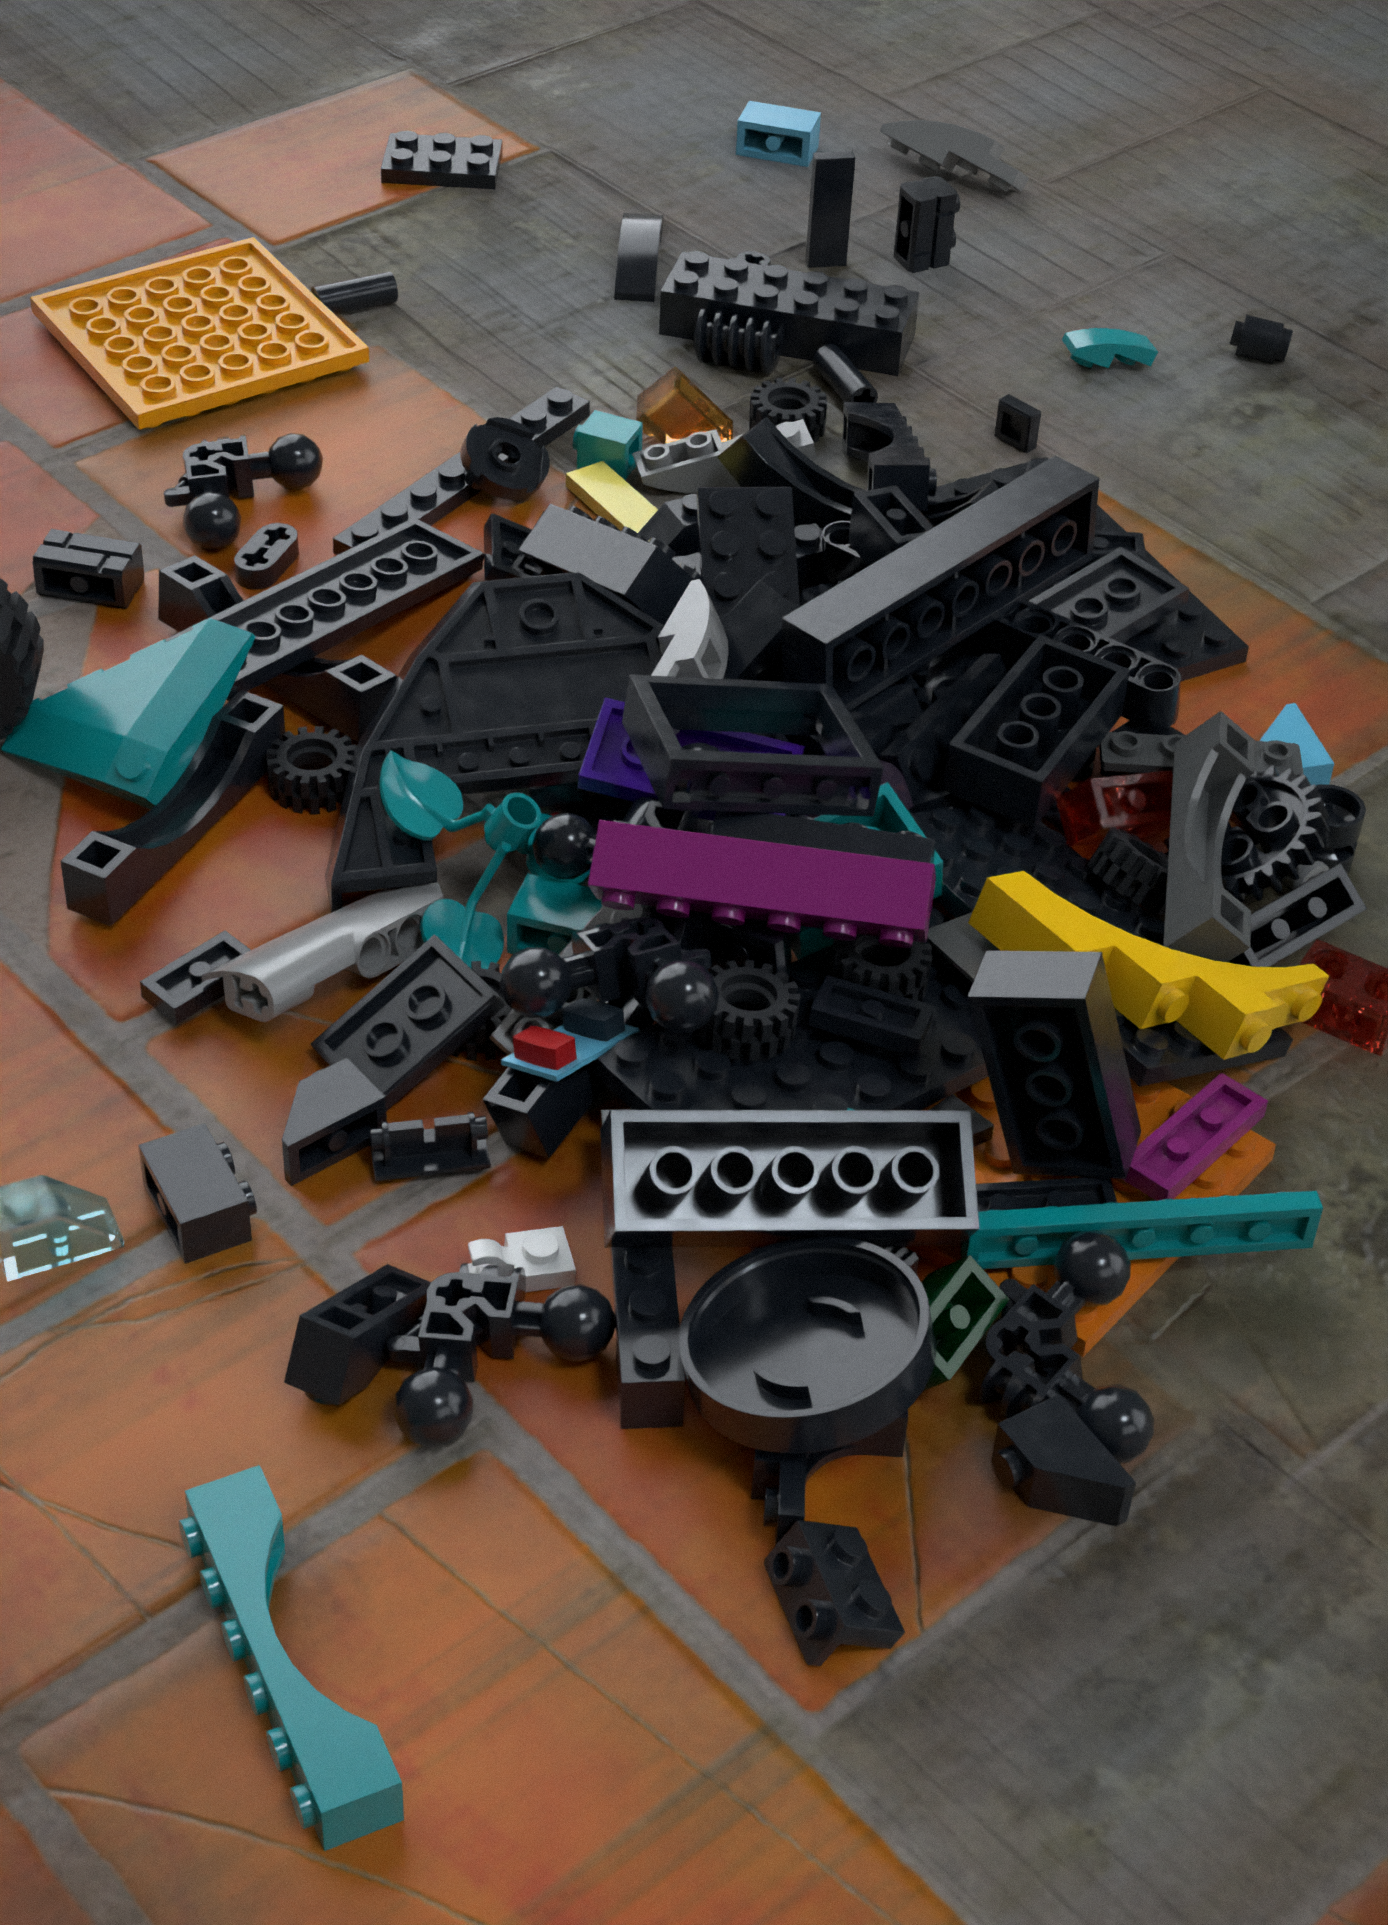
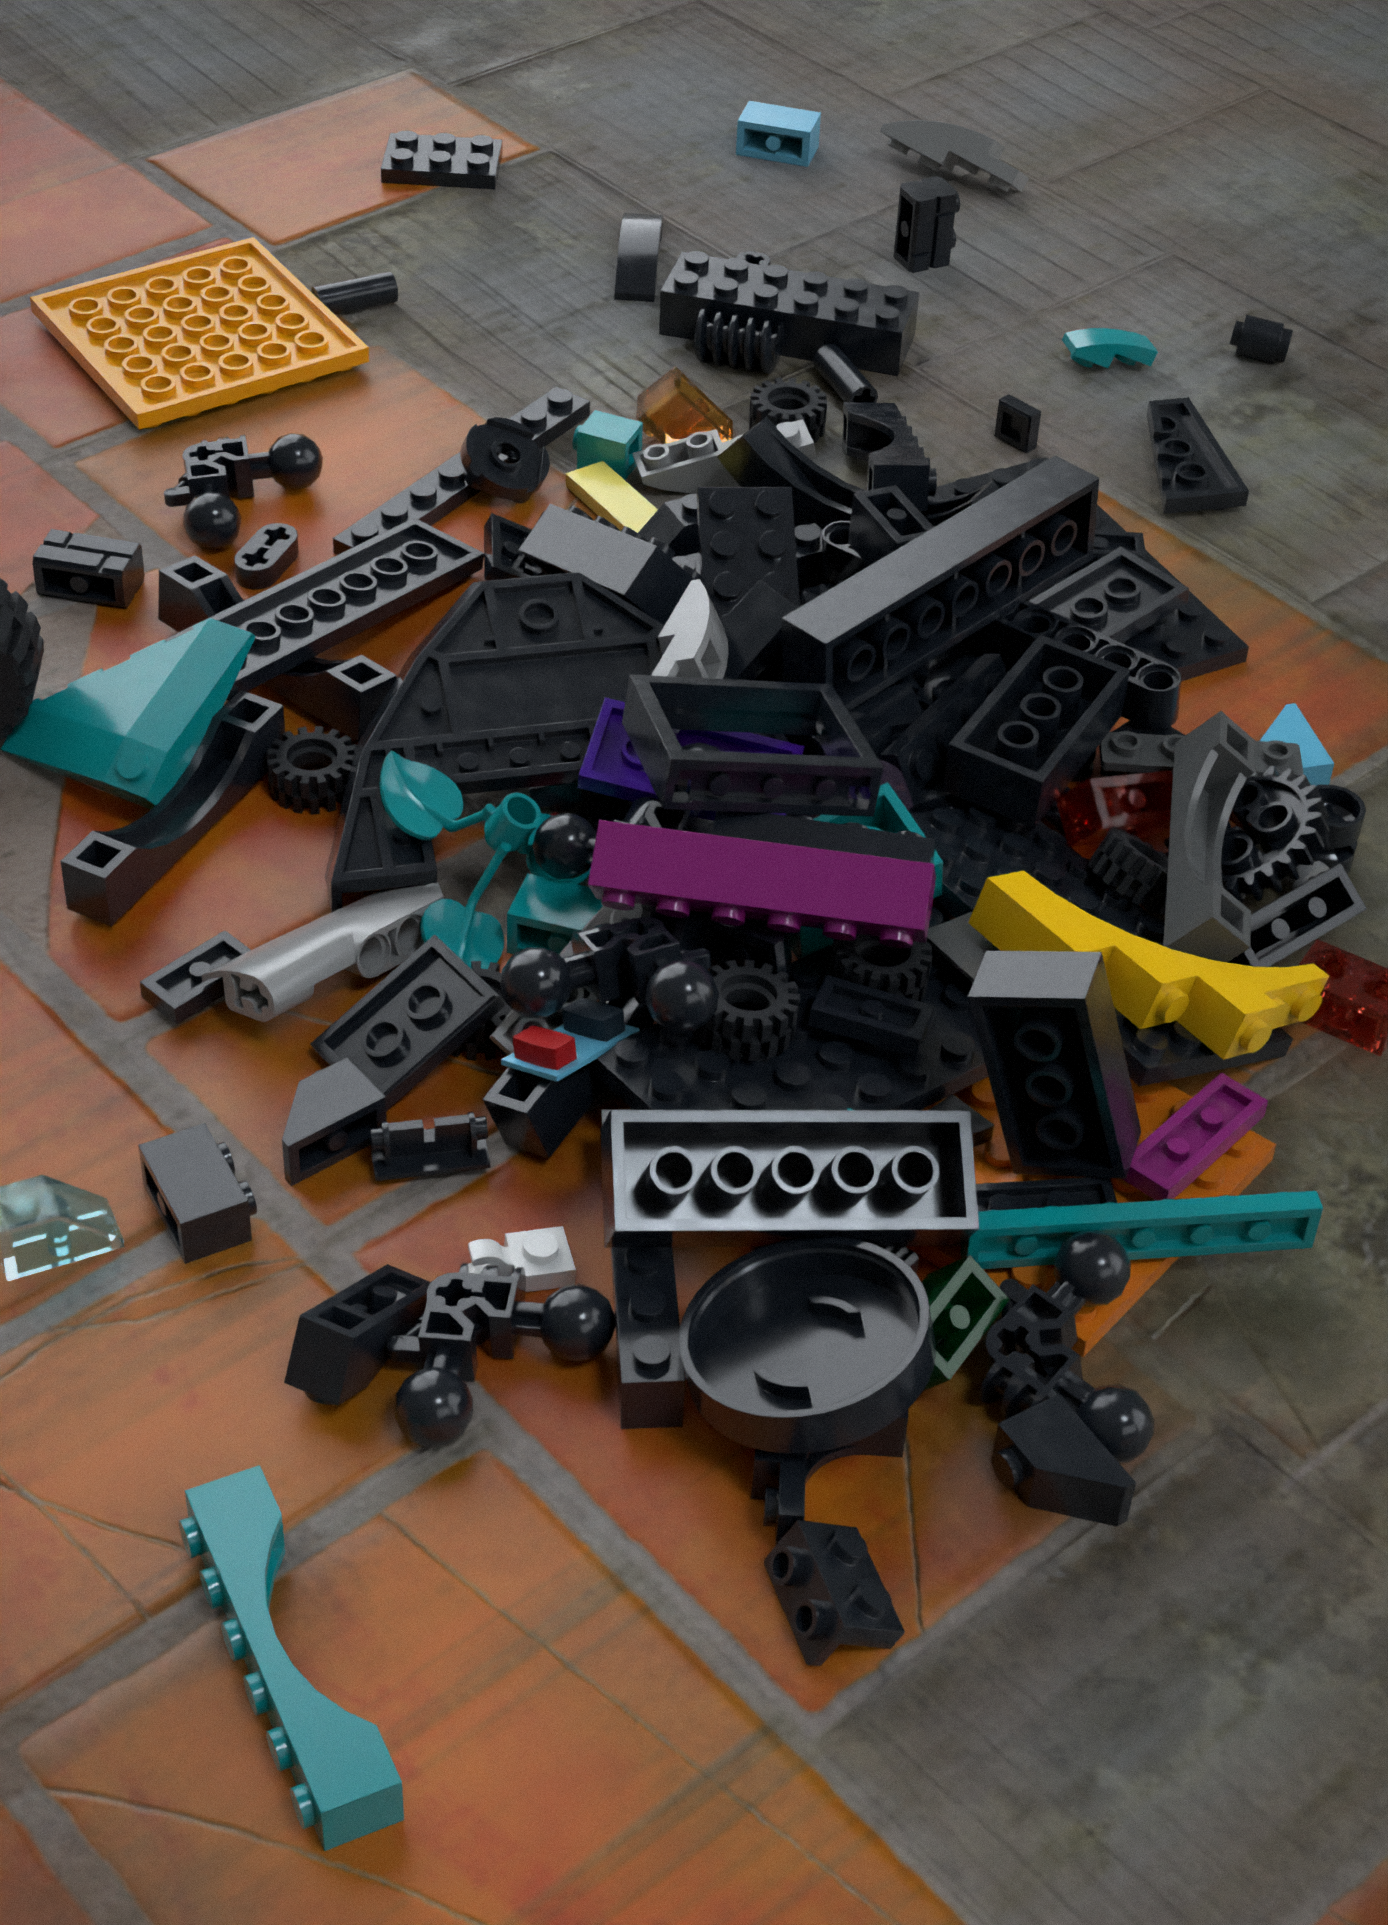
(830, 209): black tile -> none
(1190, 461): none -> black wing

